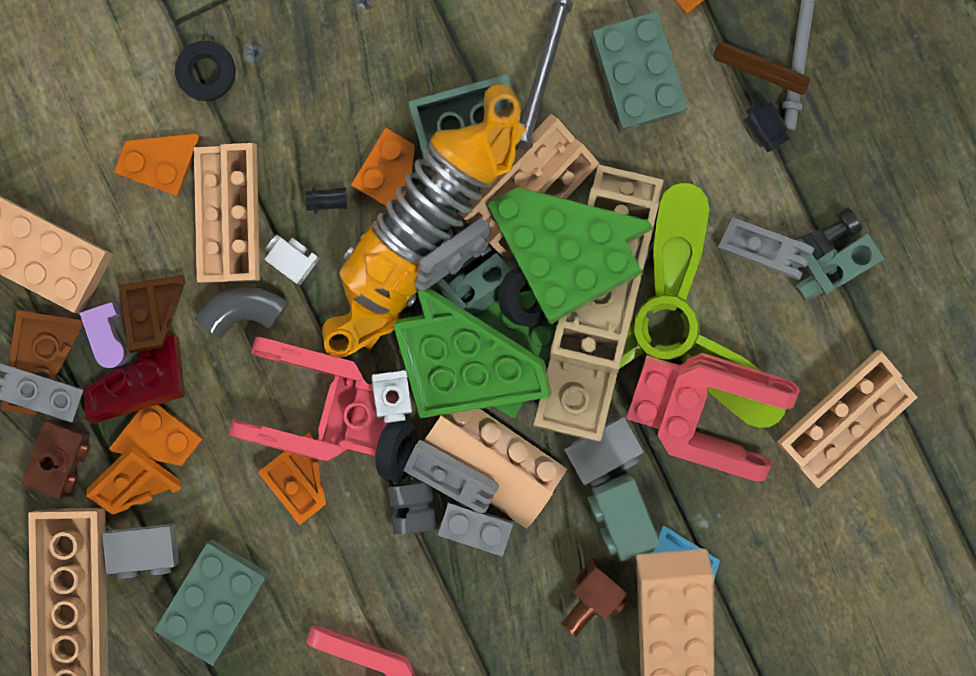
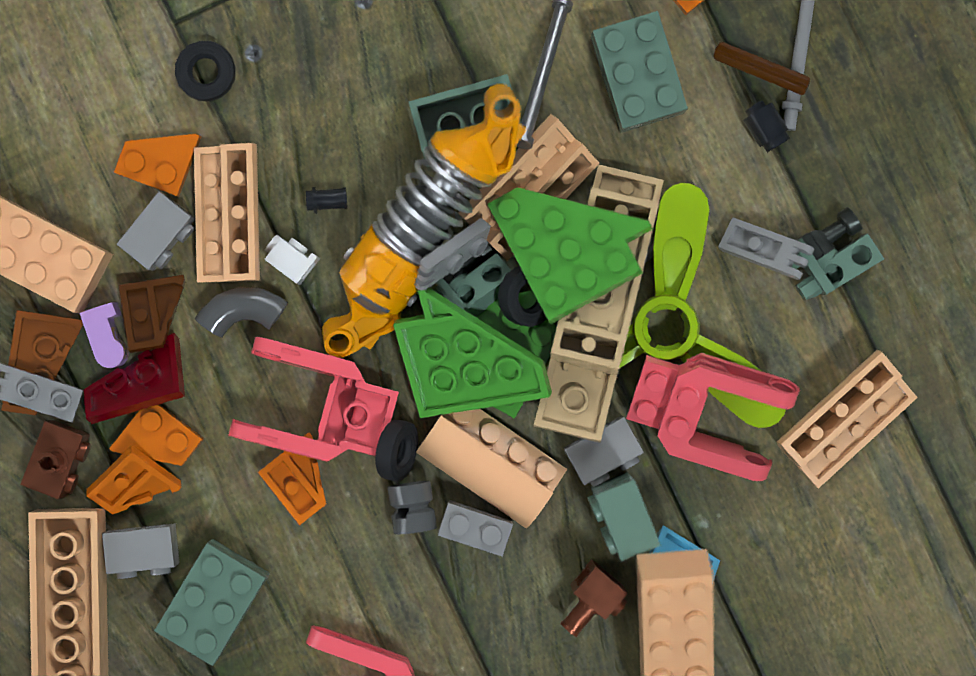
(157, 232): none -> light grey brick
(386, 167): orange wing -> none
(391, 382): white brick -> none
(451, 477): light grey hinge -> none

